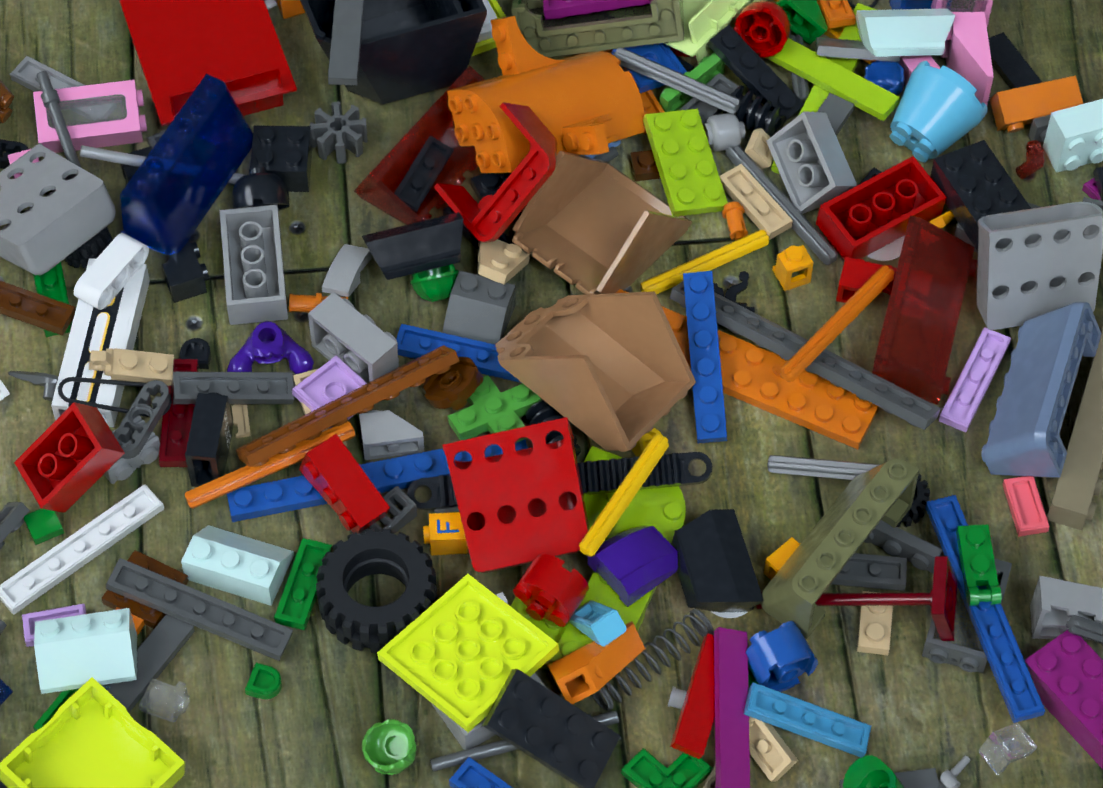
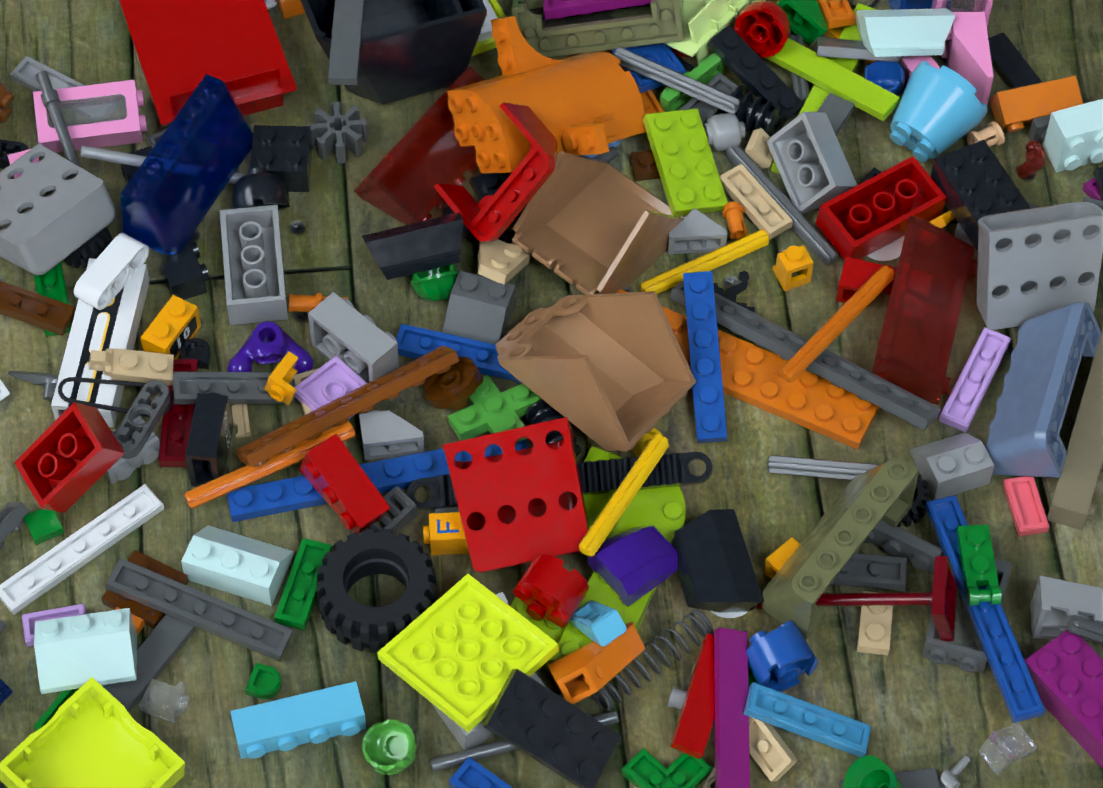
(172, 327): none -> light orange brick
(279, 381): none -> light orange bracket
(298, 720): none -> medium azure brick
(345, 270): light grey slope -> none
(423, 173): black tile -> none
(696, 235): none -> light grey slope
(953, 465): none -> light grey slope
(991, 134): none -> light nougat bush

